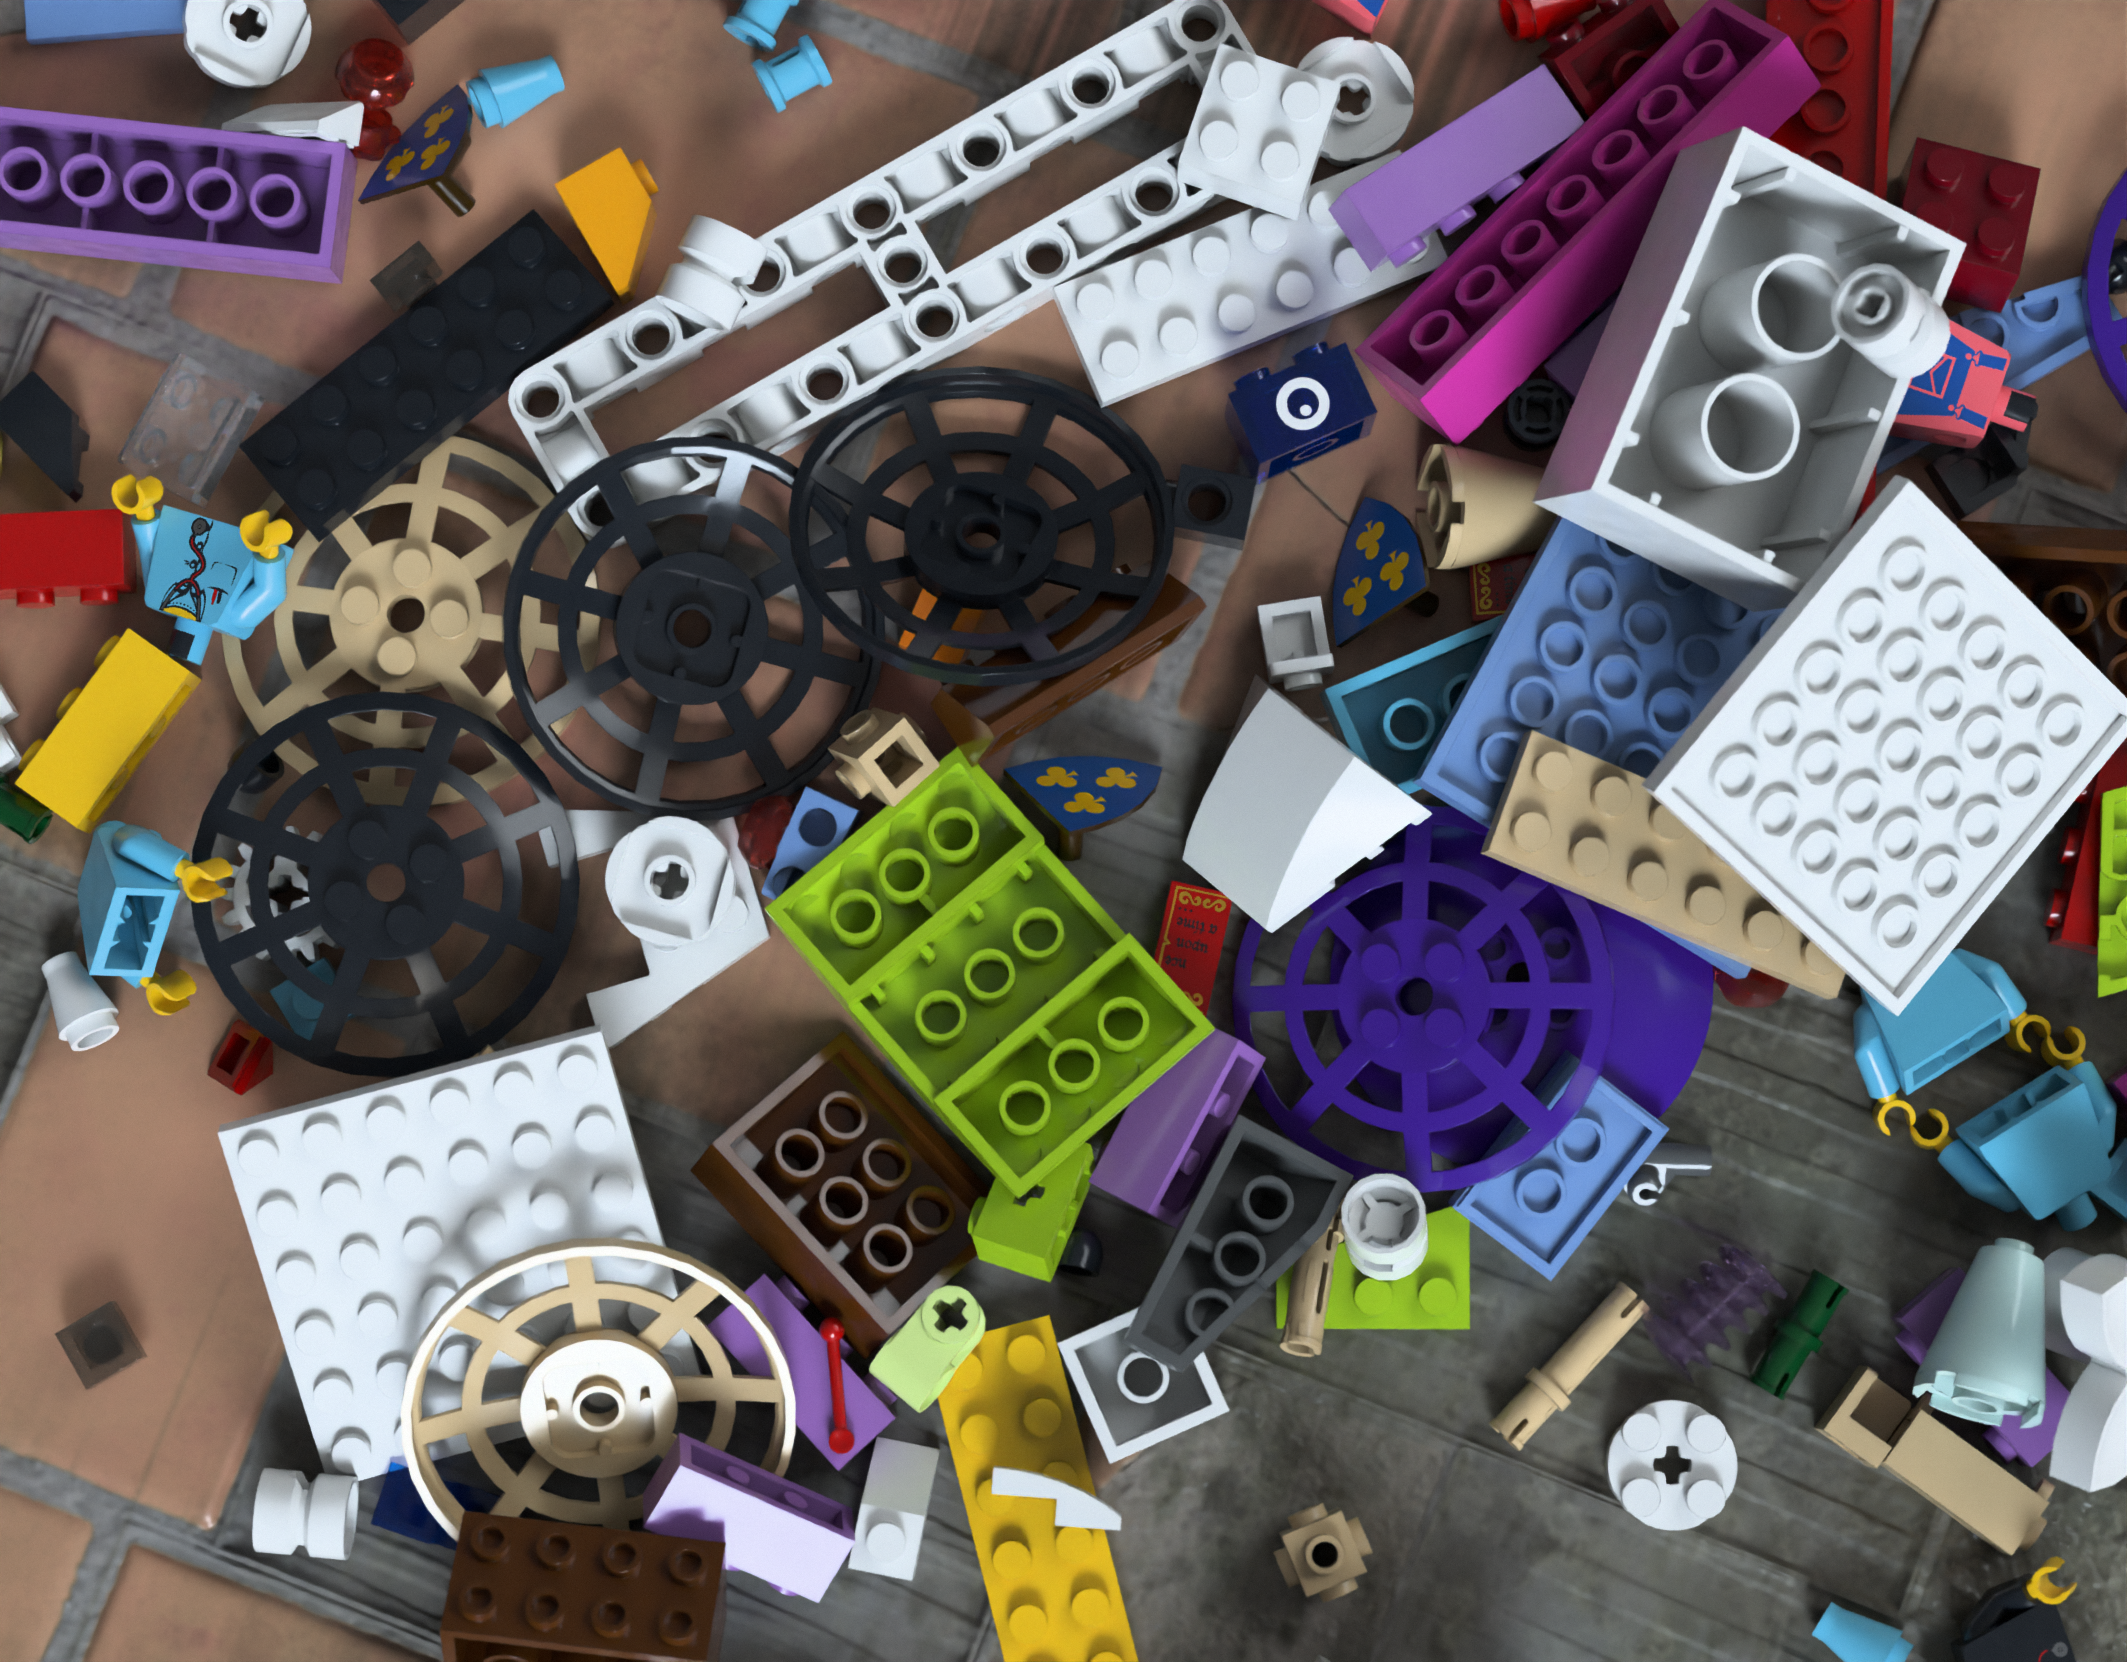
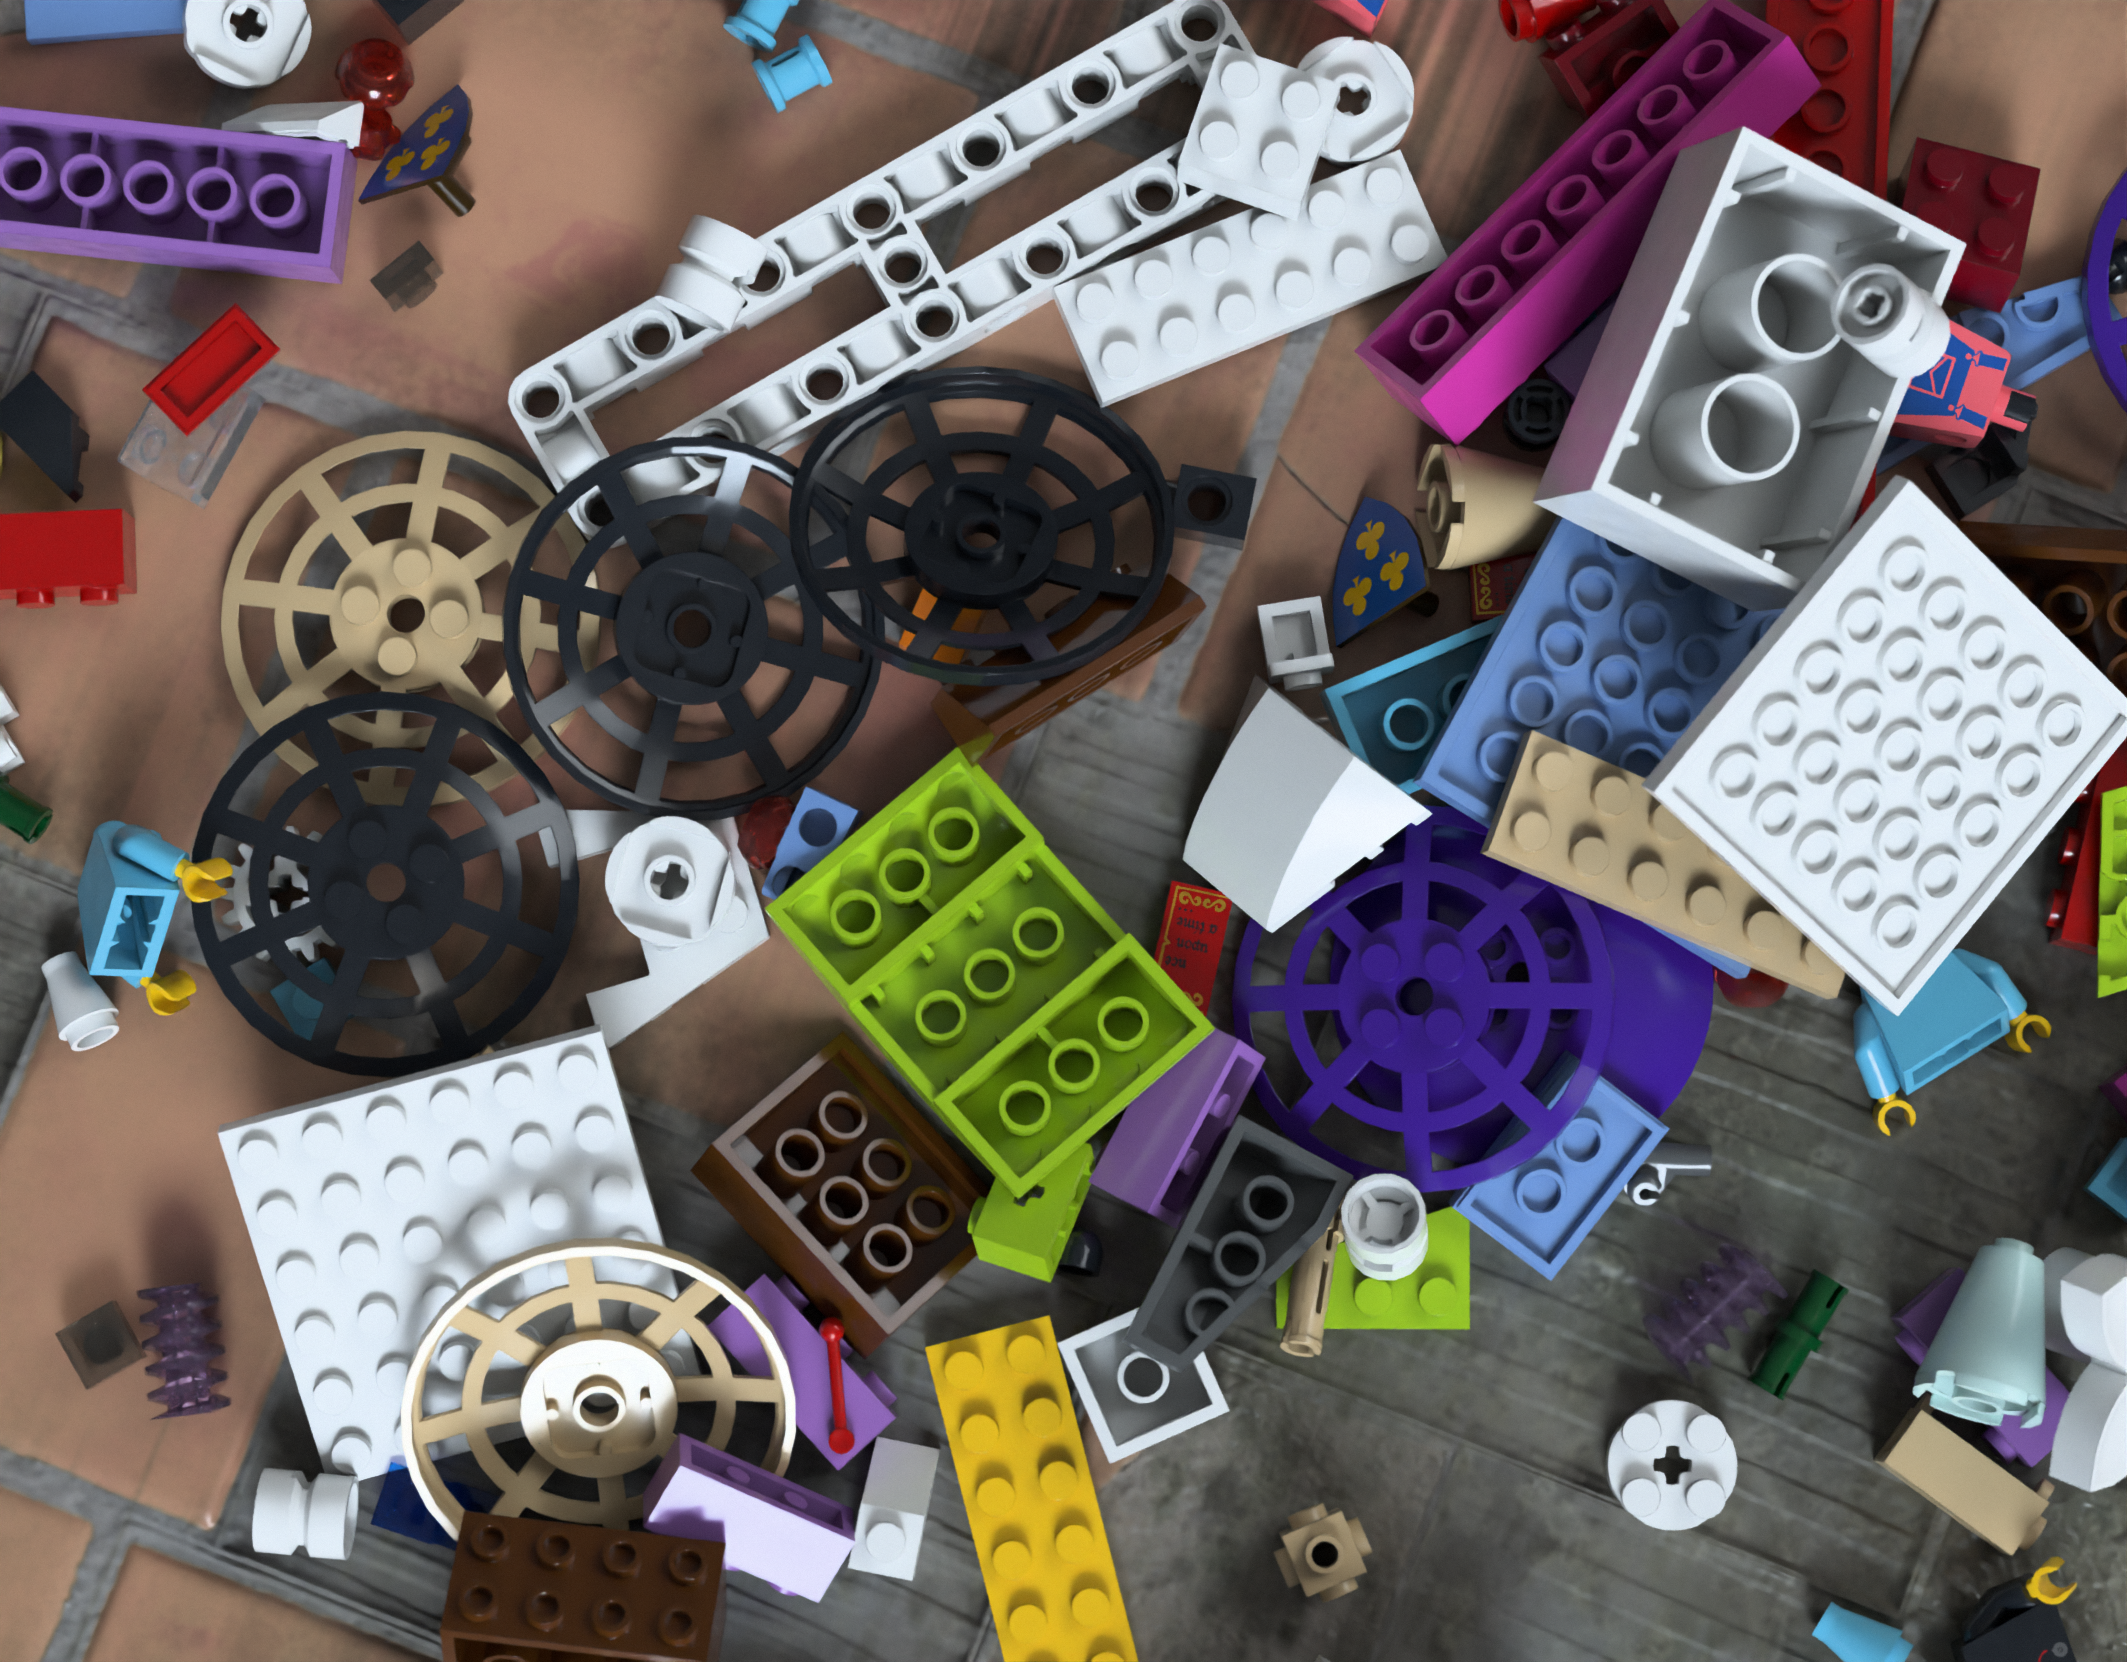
(106, 730): yellow brick -> none
(183, 1350): none -> clear purple piece
(205, 569): medium azure torso -> none
(211, 370): none -> red tile
(243, 1059): red slope -> none
(263, 775): black hinge -> none
(426, 375): black plate -> none
(512, 90): medium azure cone -> none
(614, 216): light orange slope -> none
(882, 756): tan brick -> none
(920, 1356): yellowish green piece -> none
(1074, 1505): white slope -> none
(1084, 793): blue shield -> none
(1299, 411): clear blue brick -> none
(1455, 170): medium lavender brick -> none
(1567, 1368): tan pin -> none
(1864, 1417): tan panel -> none
(2037, 1144): medium azure torso -> none

